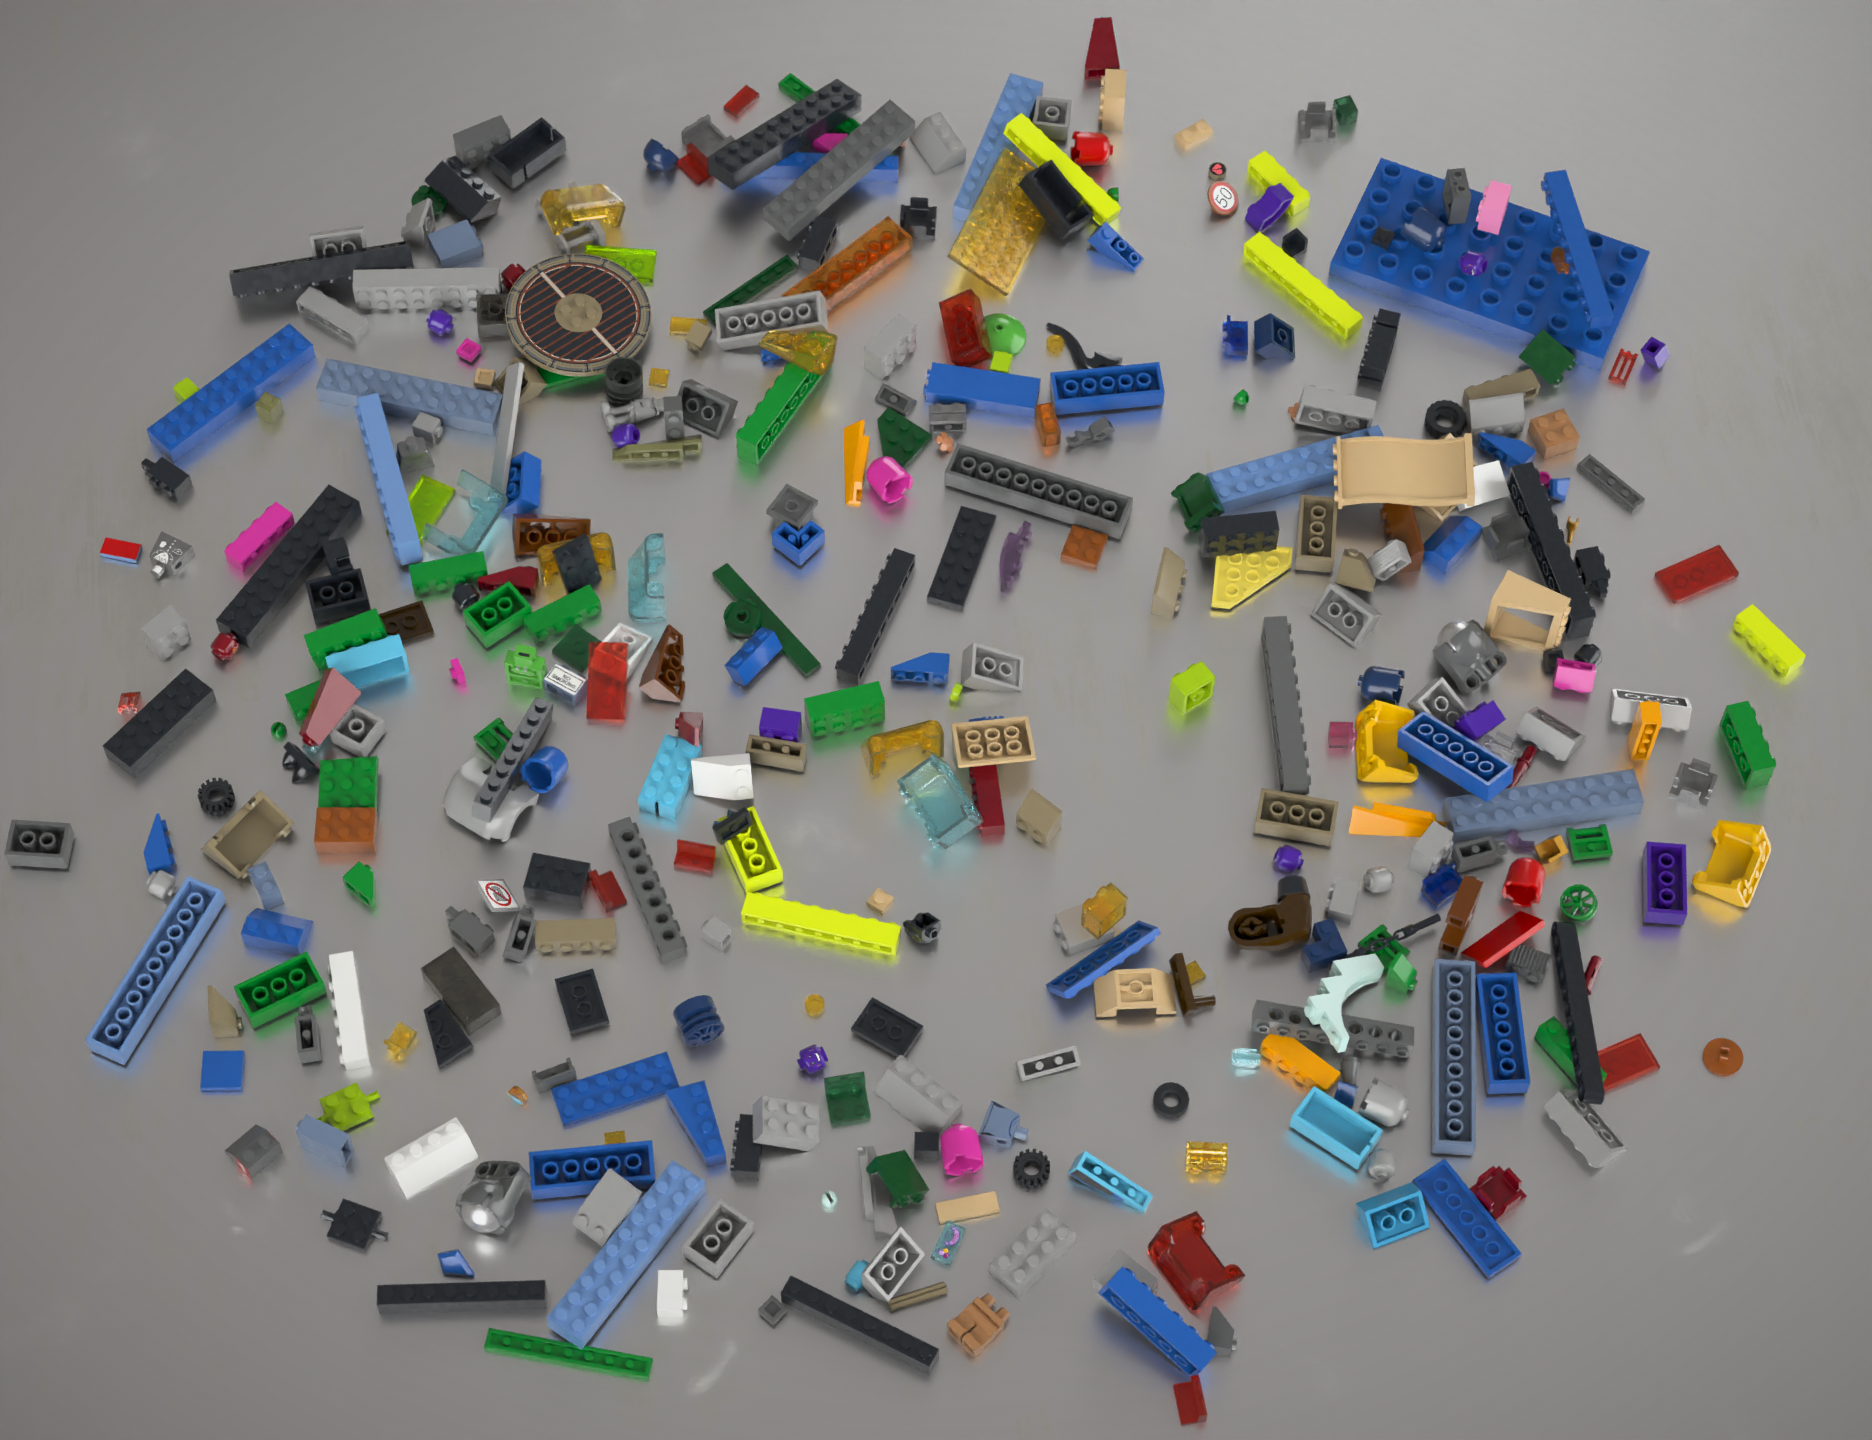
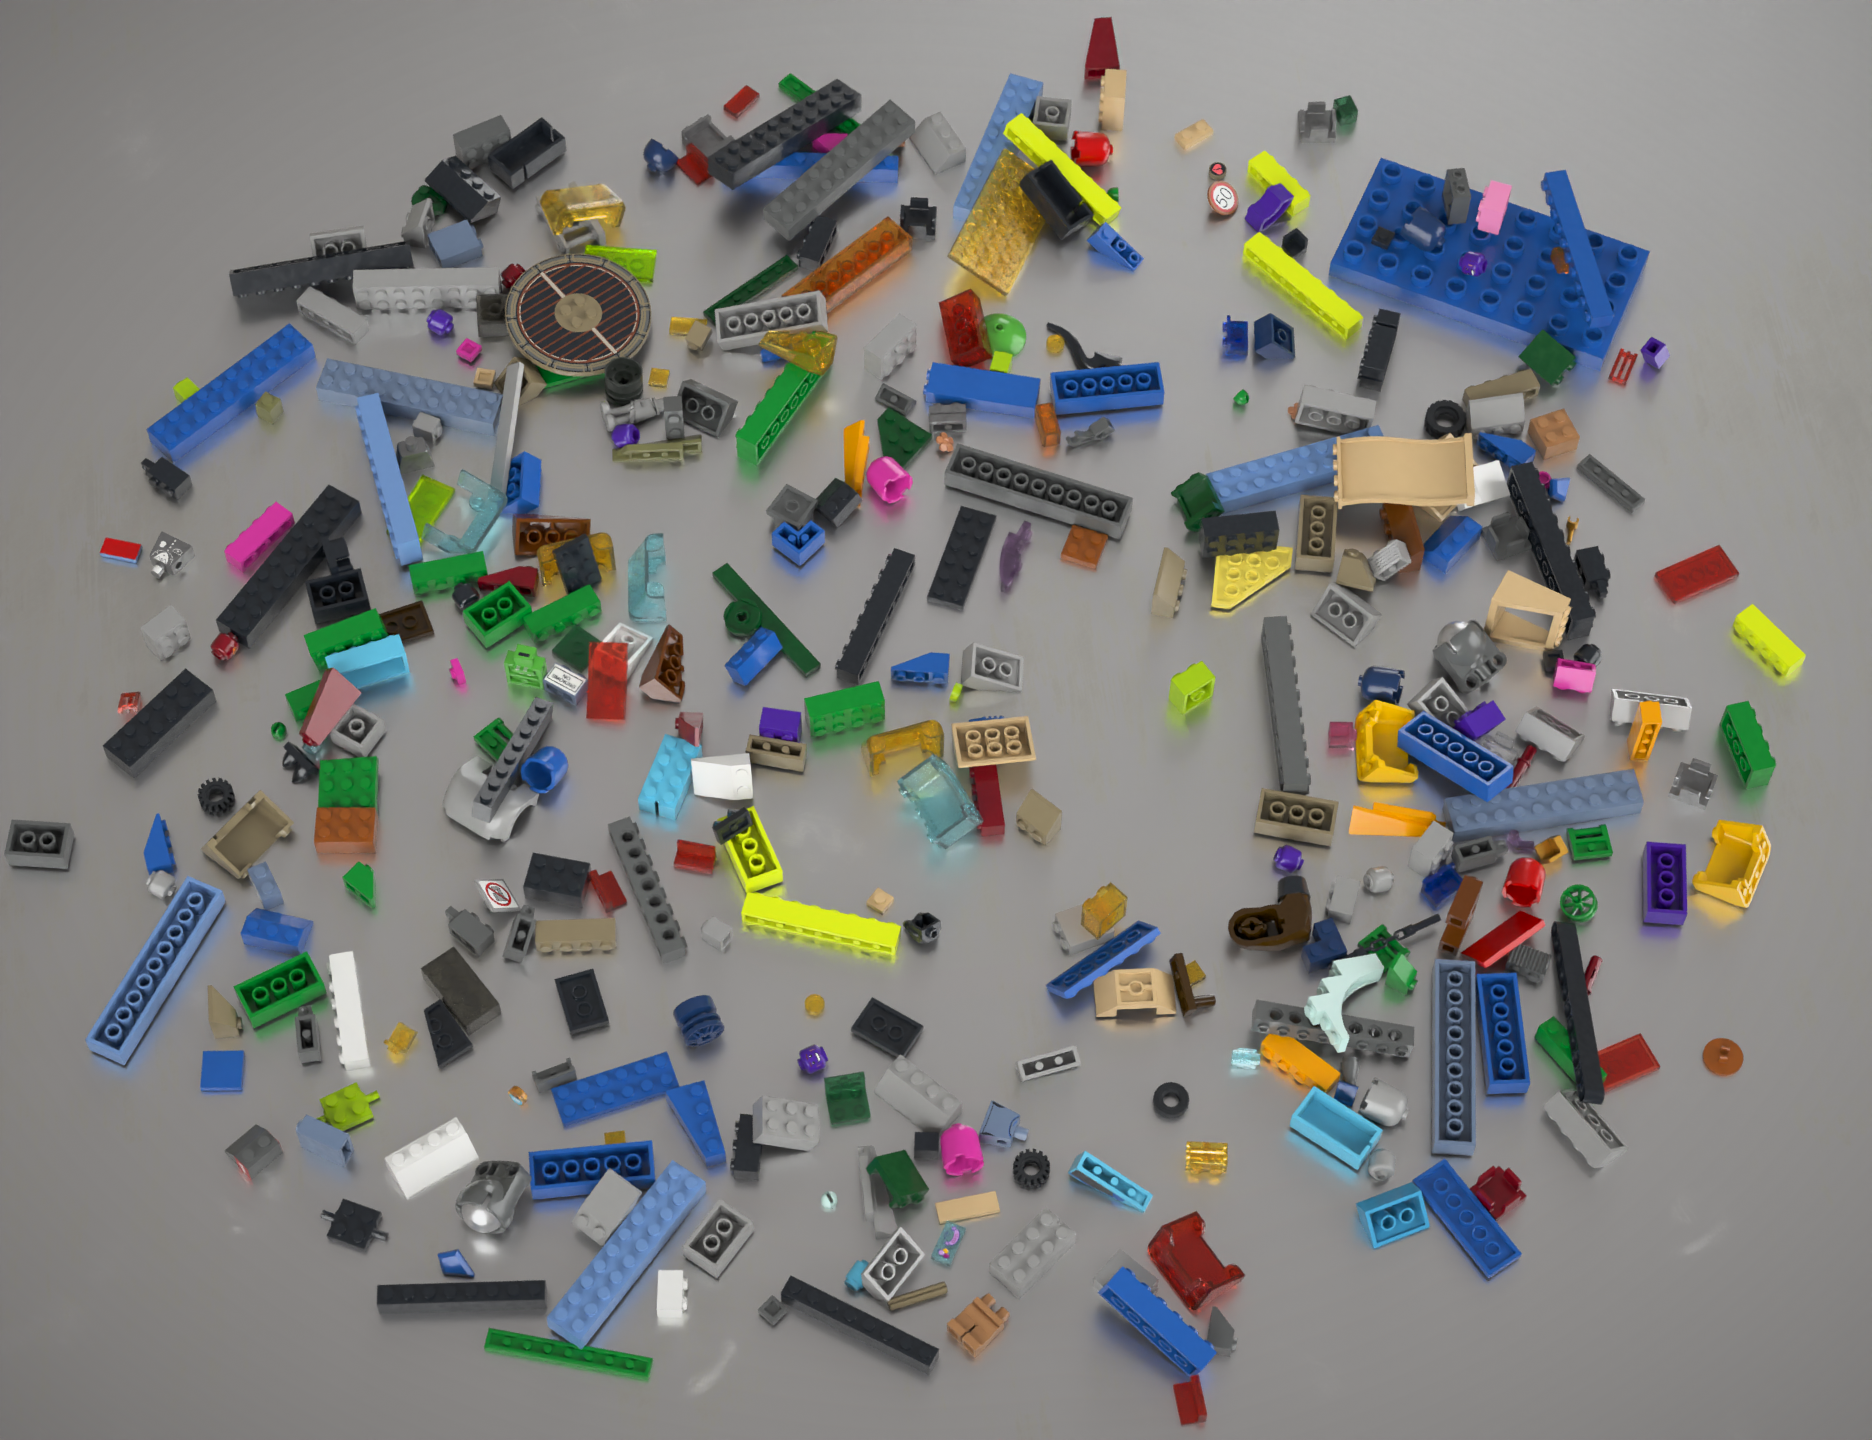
(837, 502): none -> black slope

